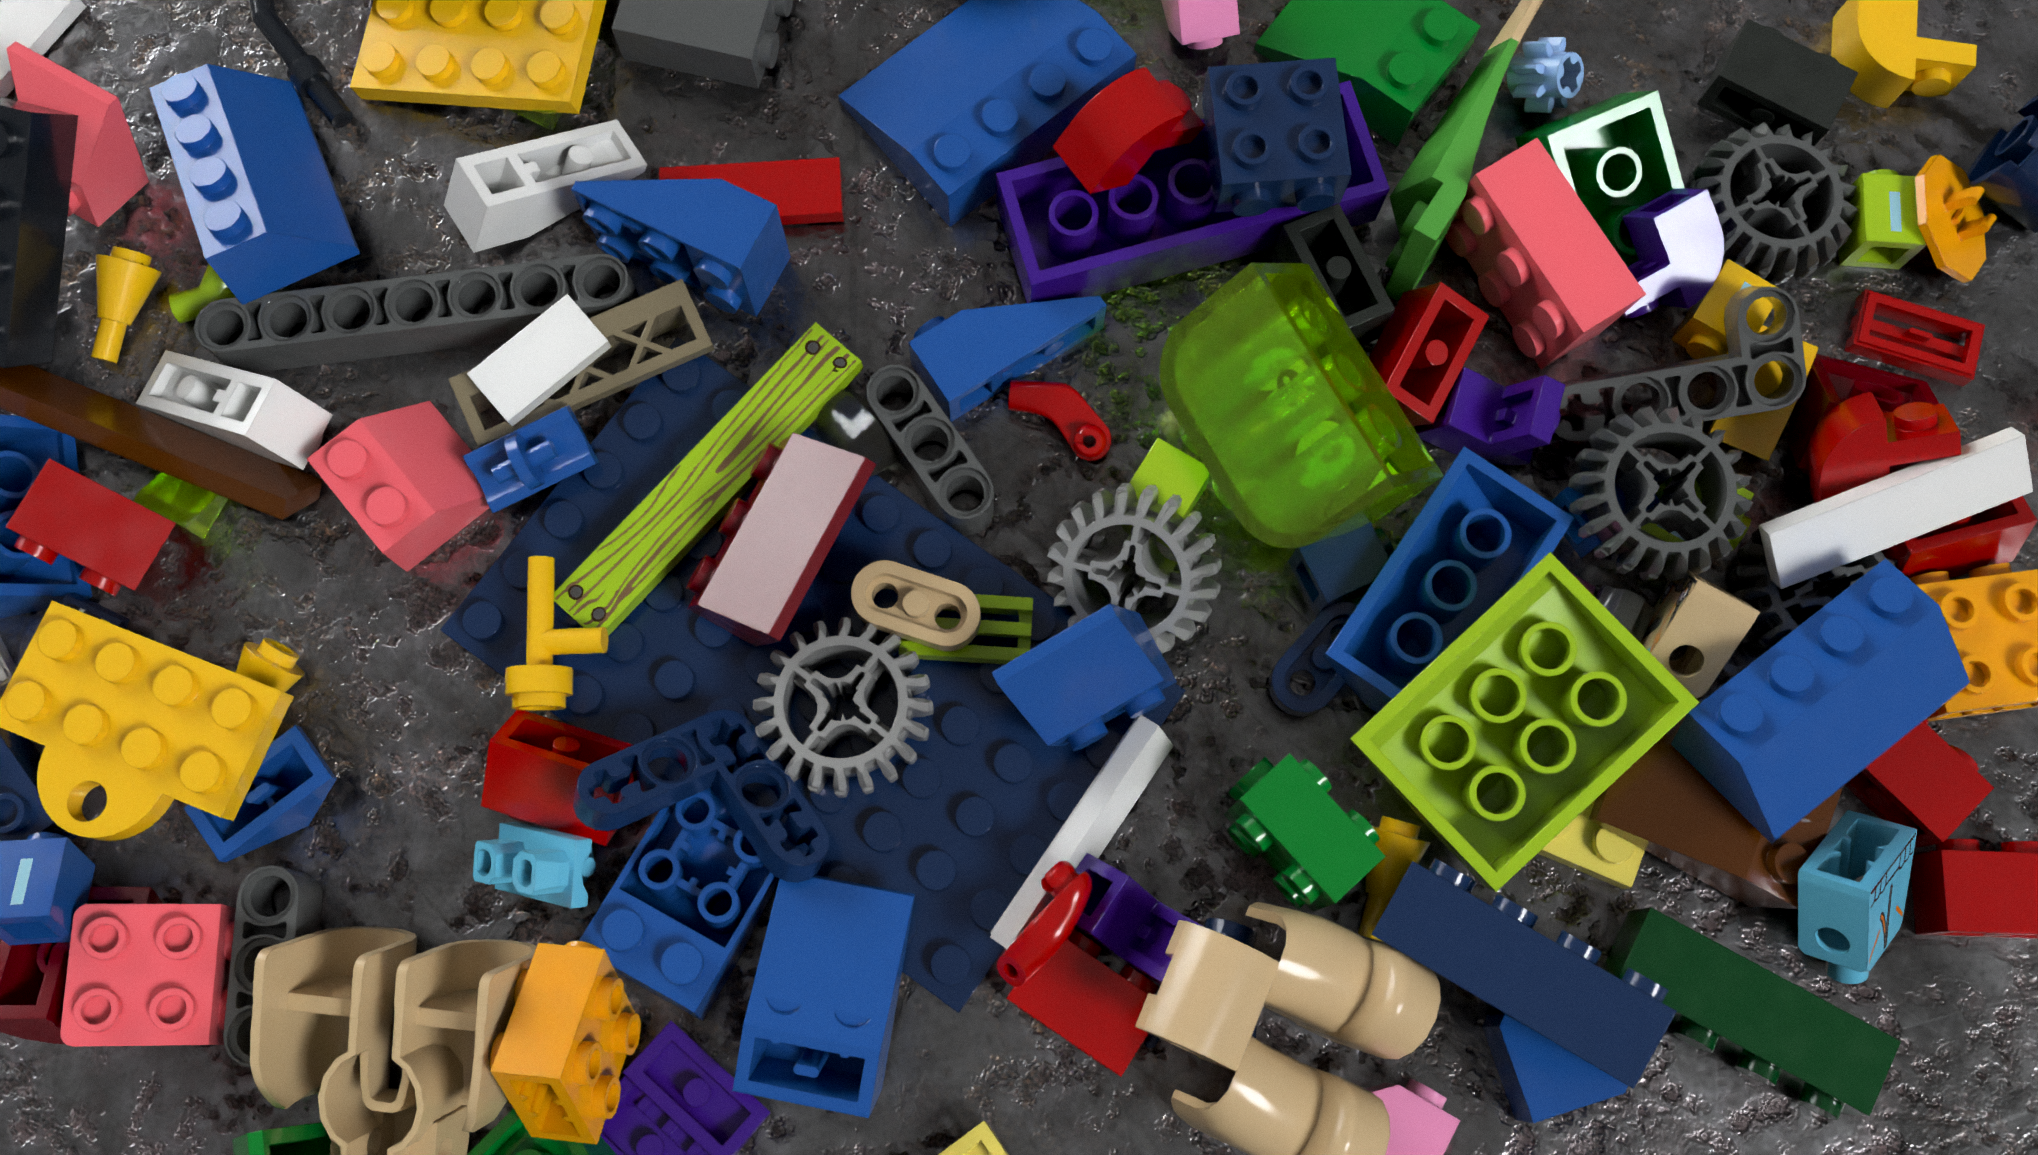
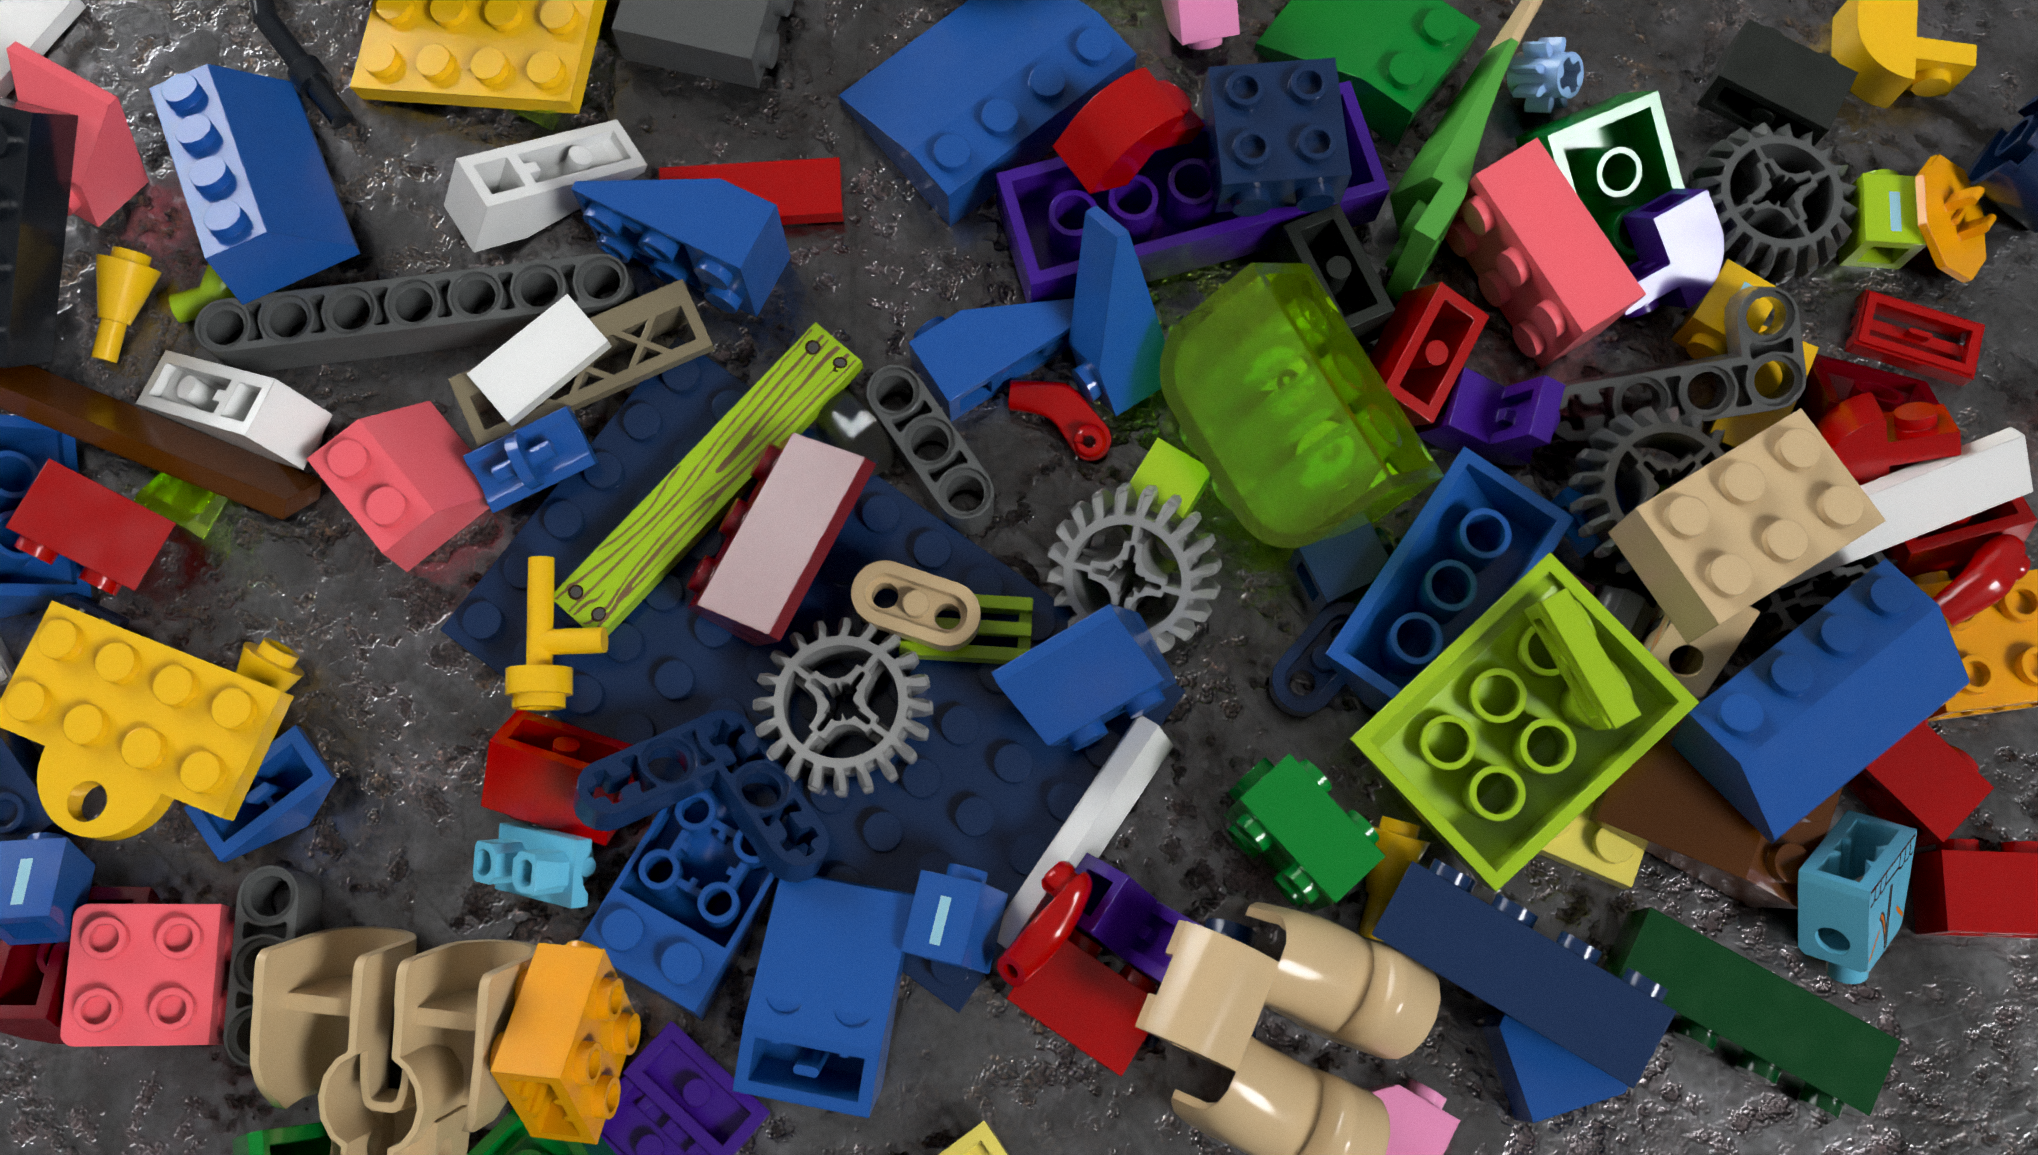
(955, 918): none -> blue brick
(1113, 319): none -> blue slope
(1582, 661): none -> lime plate
(1744, 525): none -> tan brick
(1984, 579): none -> red arm

